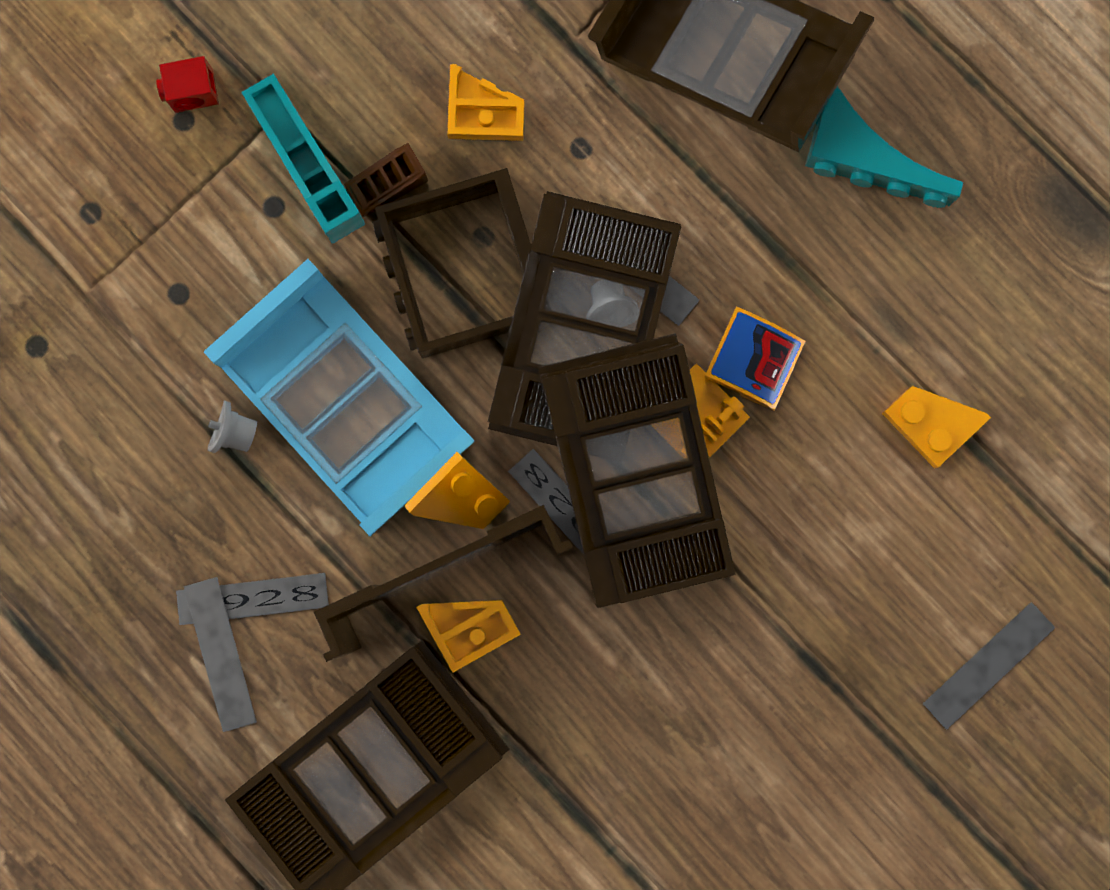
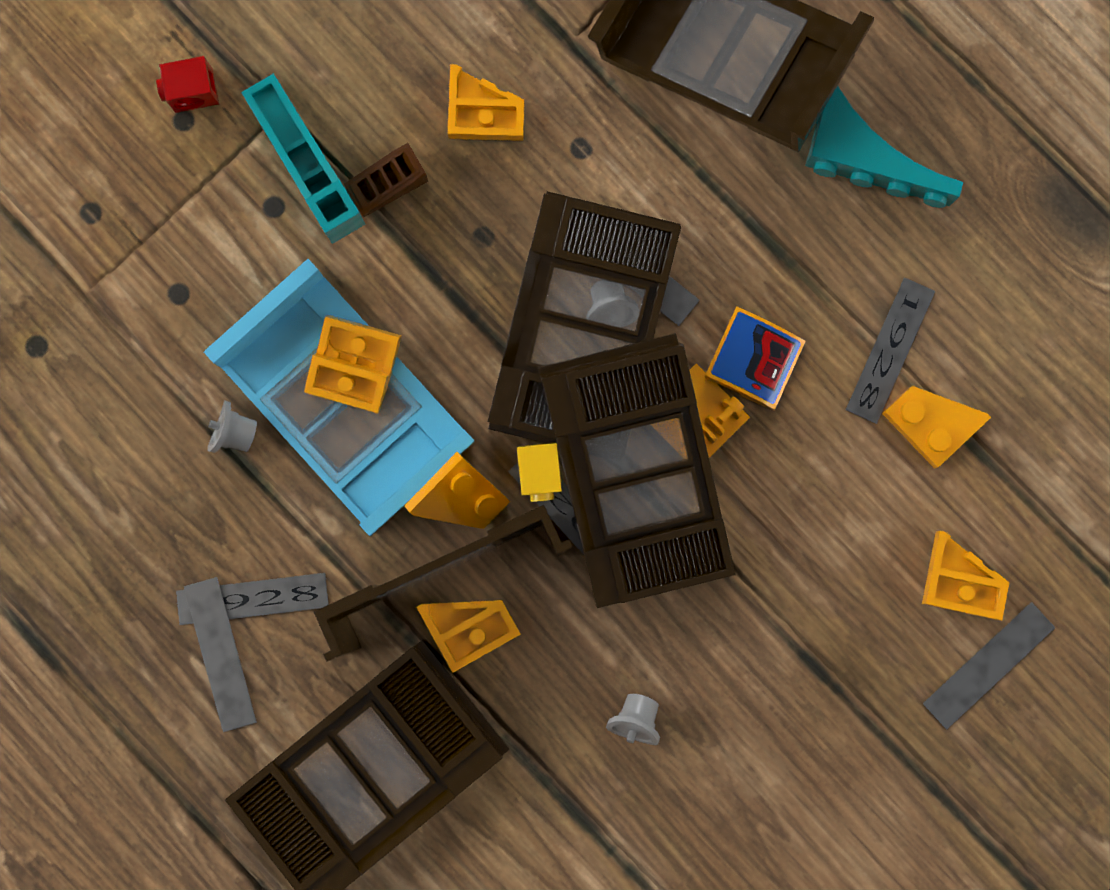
(352, 363): none -> light orange slope
(430, 202): dark brown window -> none
(539, 471): none -> yellow brick
(636, 720): none -> light grey piece
(890, 350): none -> flat silver sticker
(962, 582): none -> light orange wing

